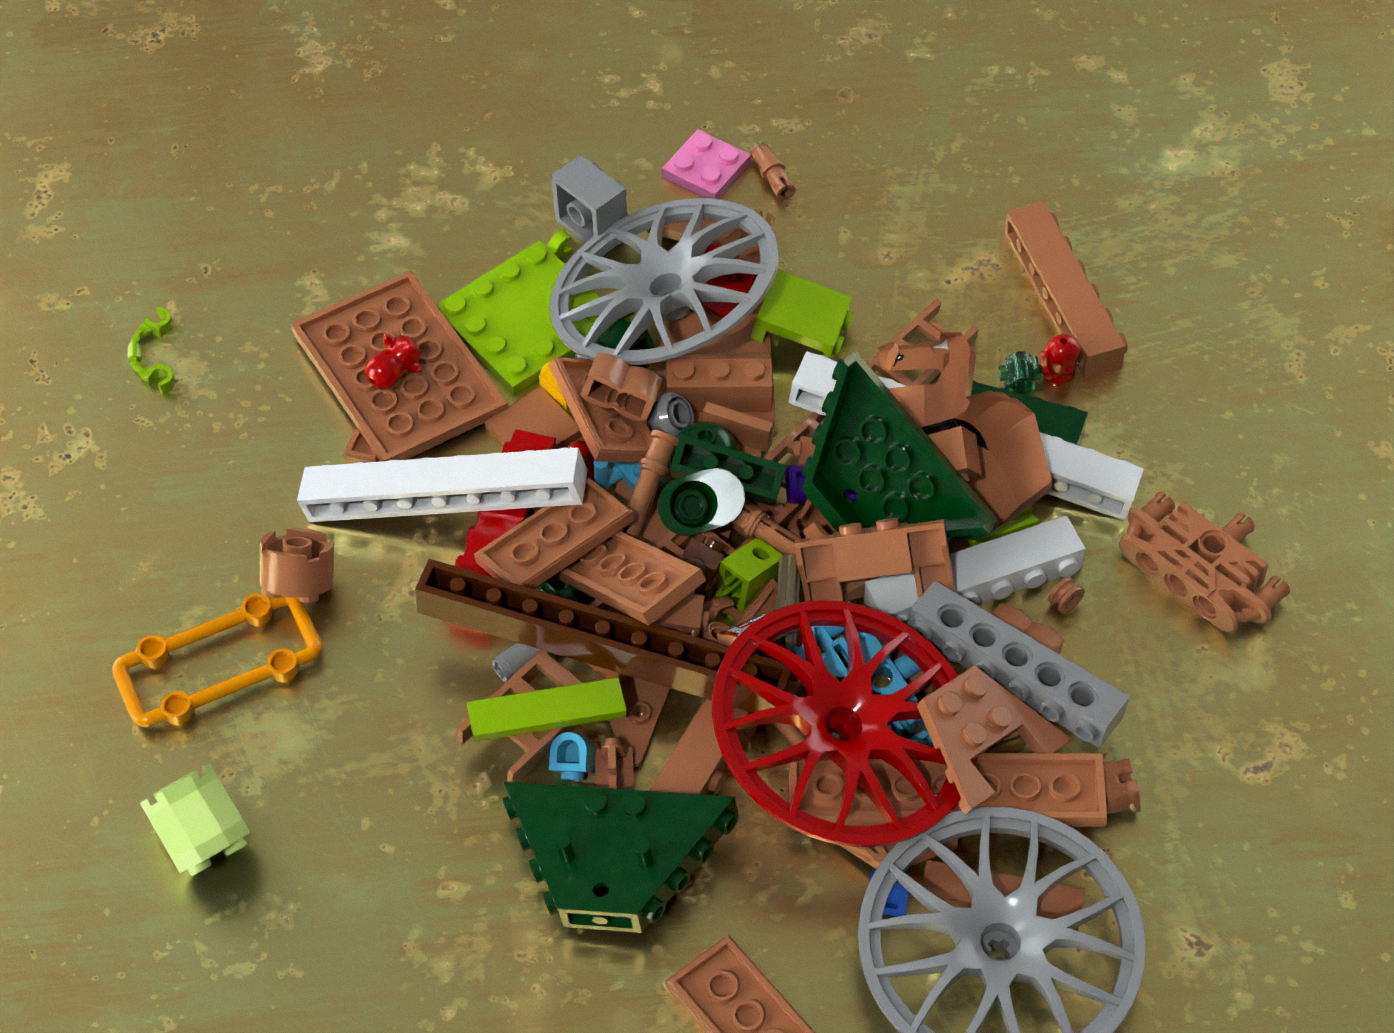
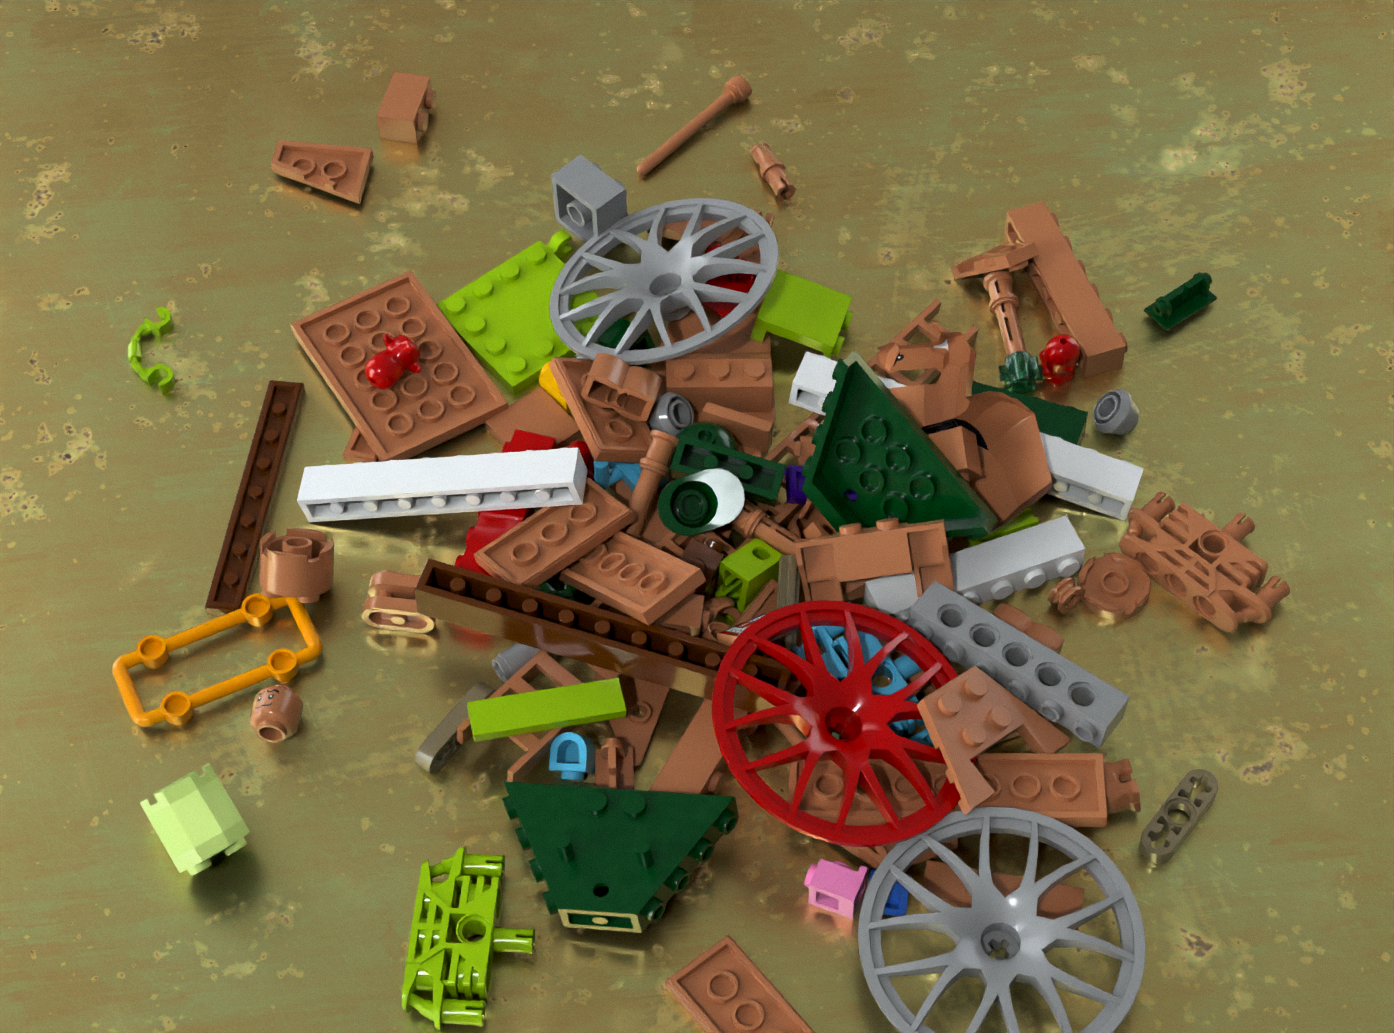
(255, 498): none -> reddish brown tile
(276, 713): none -> nougat head
(325, 166): none -> nougat wing
(394, 603): none -> nougat brick
(406, 107): none -> nougat brick
(432, 937): none -> lime piece
(442, 742): none -> dark tan beam
(706, 165): bright pink plate -> none
(735, 91): none -> nougat piece
(836, 887): none -> bright pink brick
(1004, 305): none -> nougat pin
(1008, 255): none -> nougat wing
(1114, 586): none -> nougat tile
(1115, 413): none -> light grey cone
(1178, 832): none -> dark tan beam
(1182, 301): none -> dark green hinge

